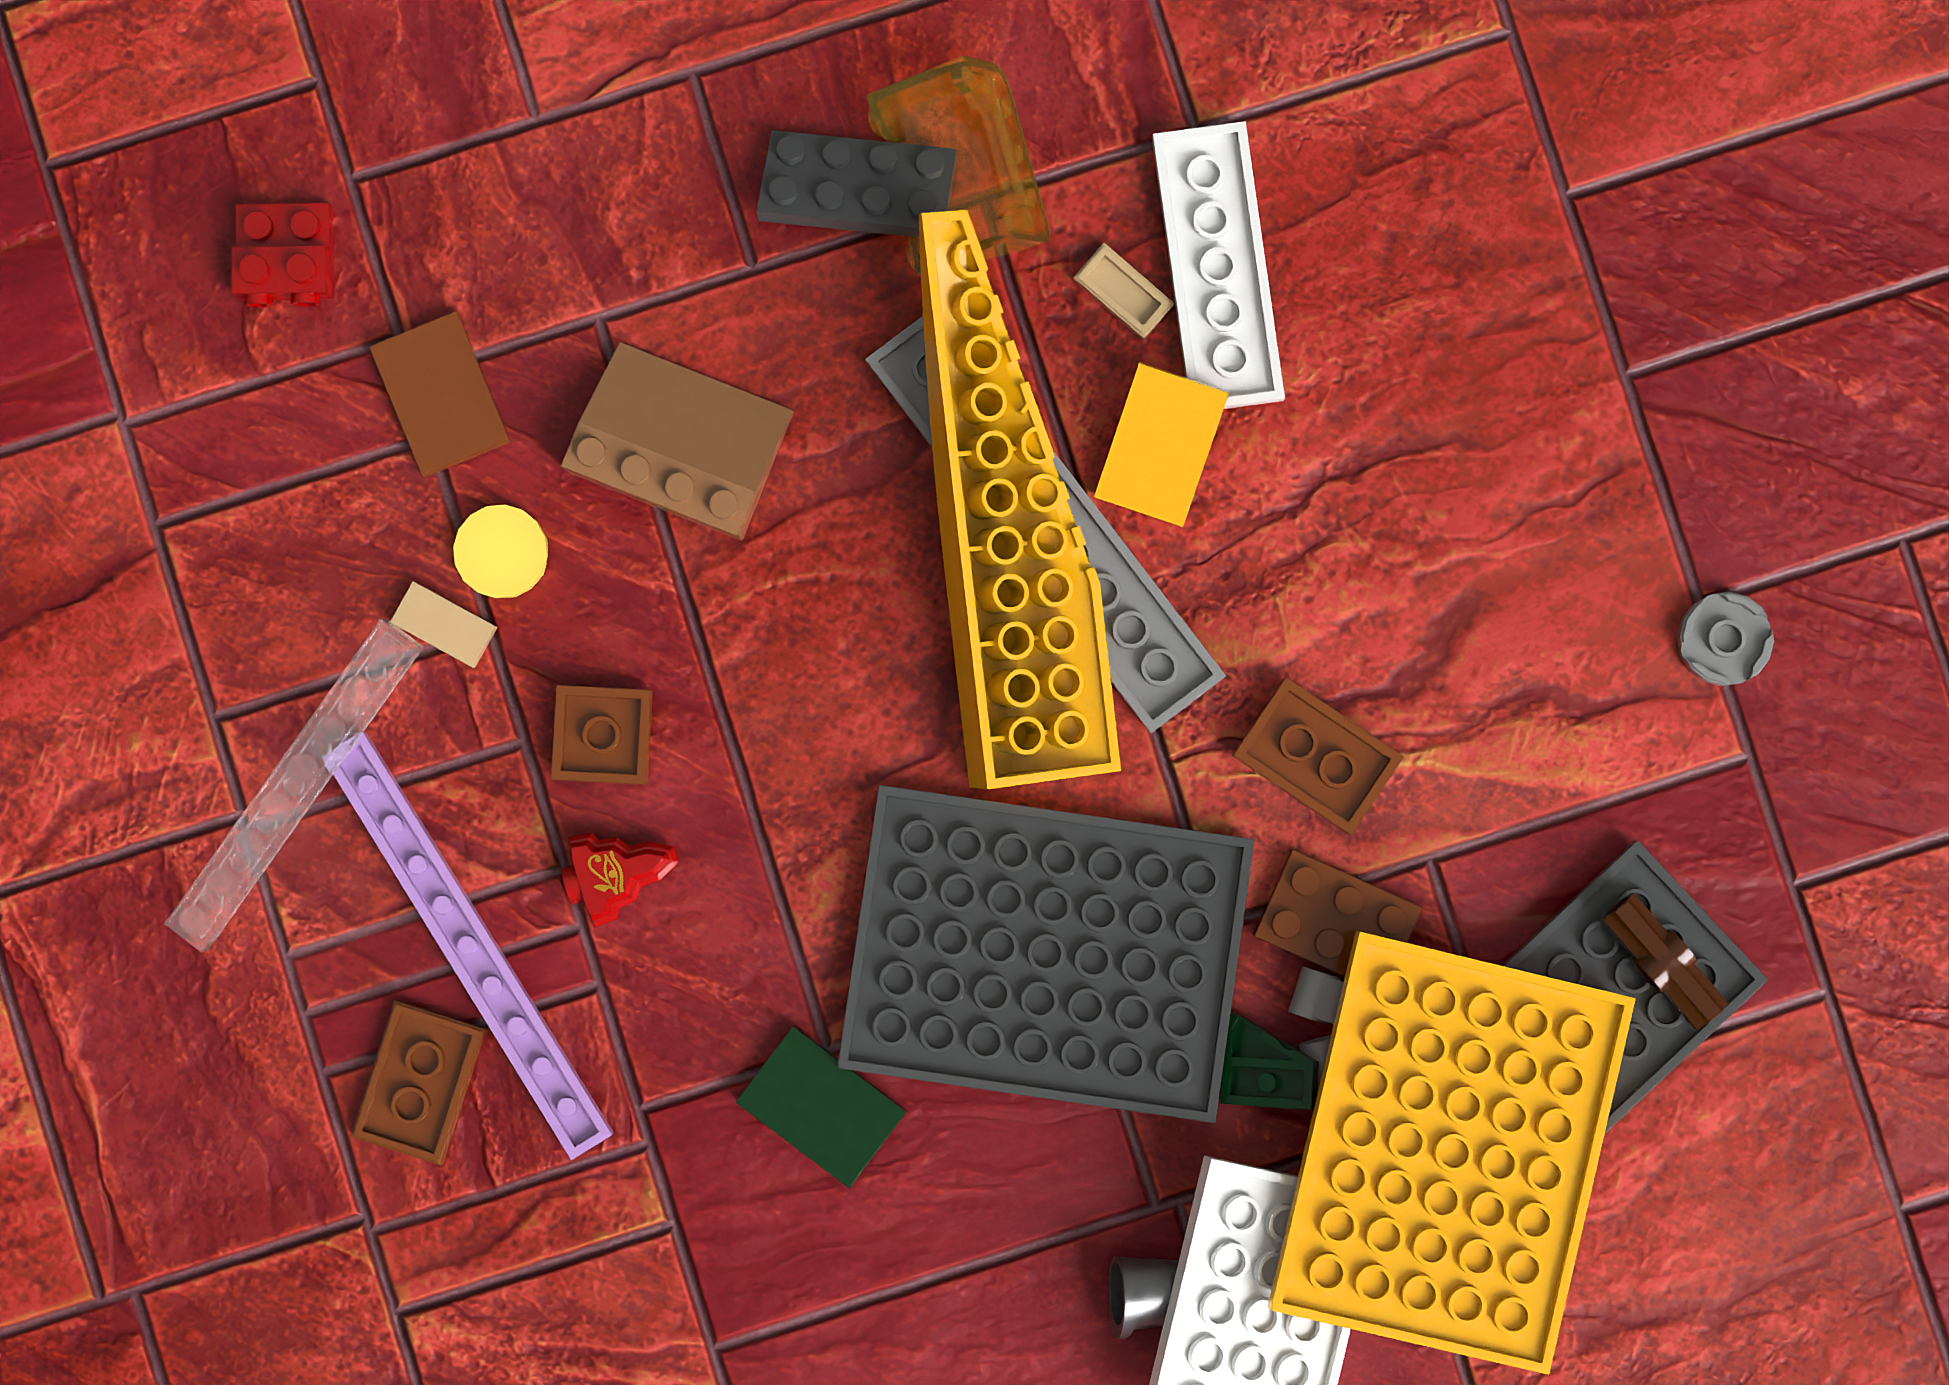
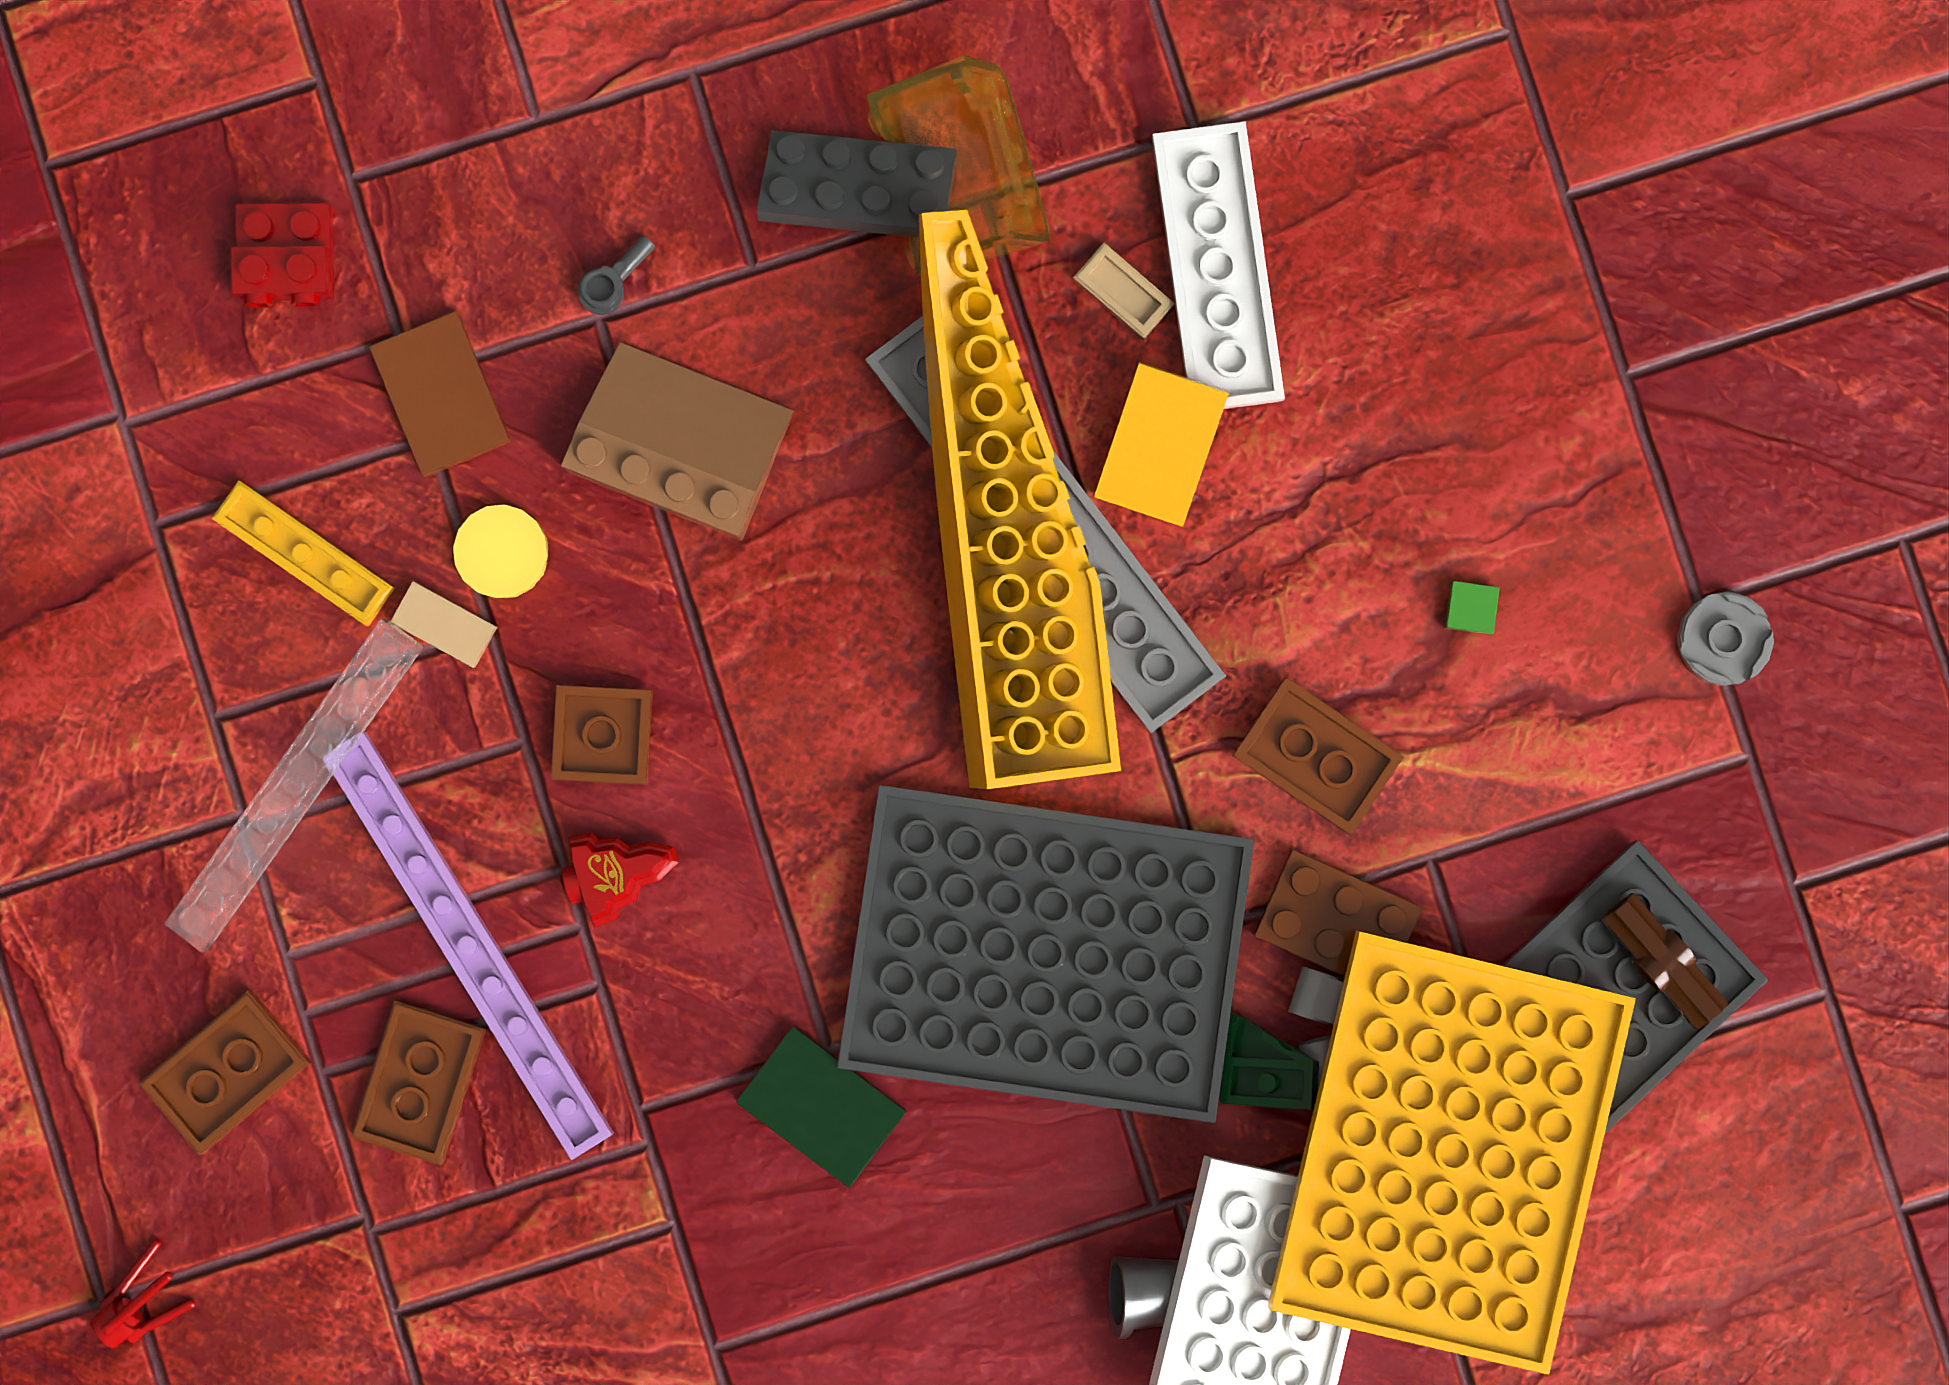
(121, 1318): none -> red plant
(225, 1072): none -> dark orange tile
(303, 553): none -> yellow tile
(602, 288): none -> dark grey plate
(1472, 607): none -> bright green tile

